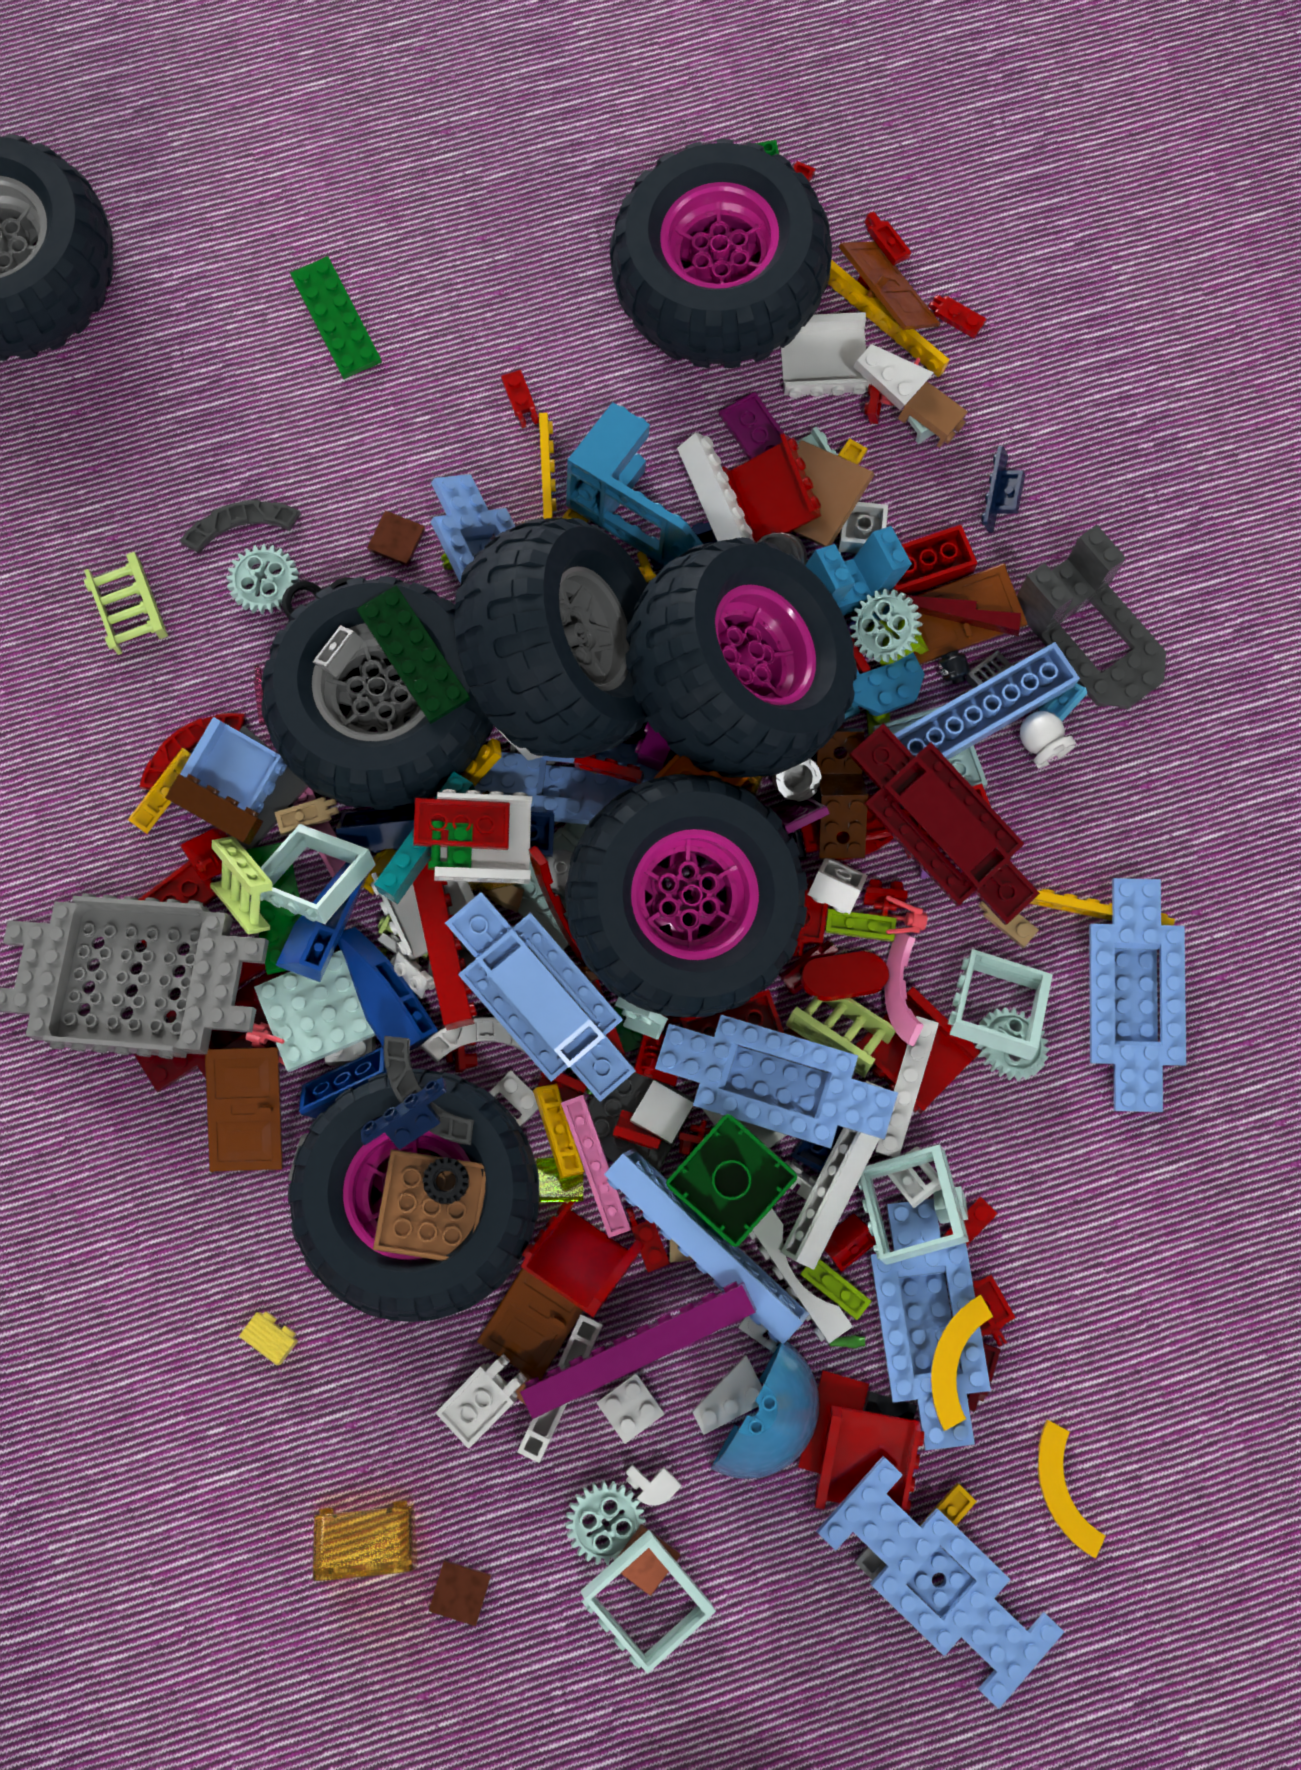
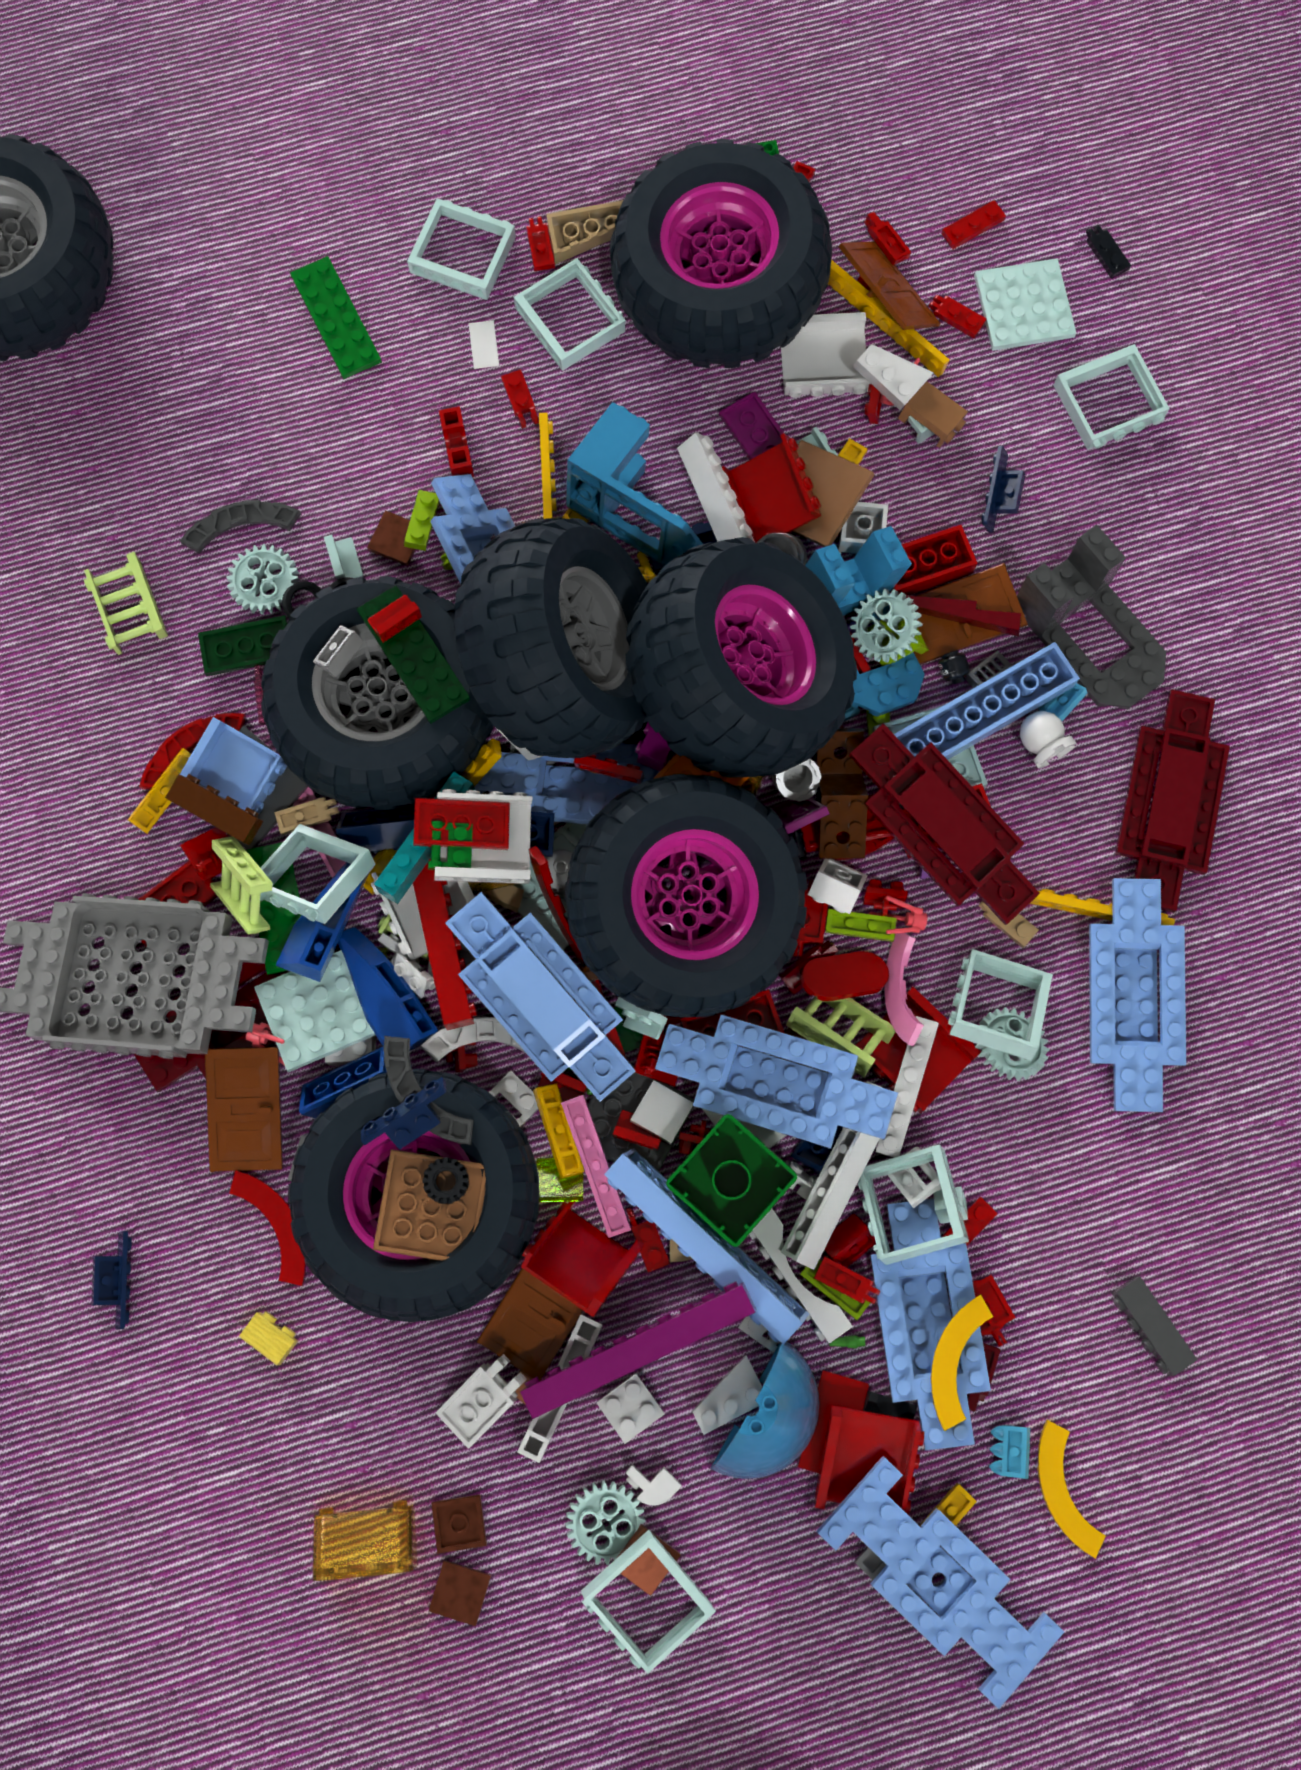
(110, 1280): none -> dark blue bracket
(239, 645): none -> dark green plate
(279, 1215): none -> red tile
(343, 557): none -> light aqua panel
(395, 618): none -> red panel
(420, 522): none -> lime plate
(451, 277): none -> light aqua window
(456, 441): none -> red arch
(459, 1523): none -> copper tile
(483, 344): none -> white sticker
(540, 245): none -> red hinge
(549, 284): none -> light aqua window
(581, 229): none -> tan wedge
(845, 1281): none -> red hinge
(973, 224): none -> red plate
(1013, 1451): none -> medium azure plate
(1025, 304): none -> light aqua plate
(1107, 251): none -> black hinge
(1130, 356): none -> light aqua window
(1153, 1326): none -> dark grey brick
(1183, 798): none -> dark red piece

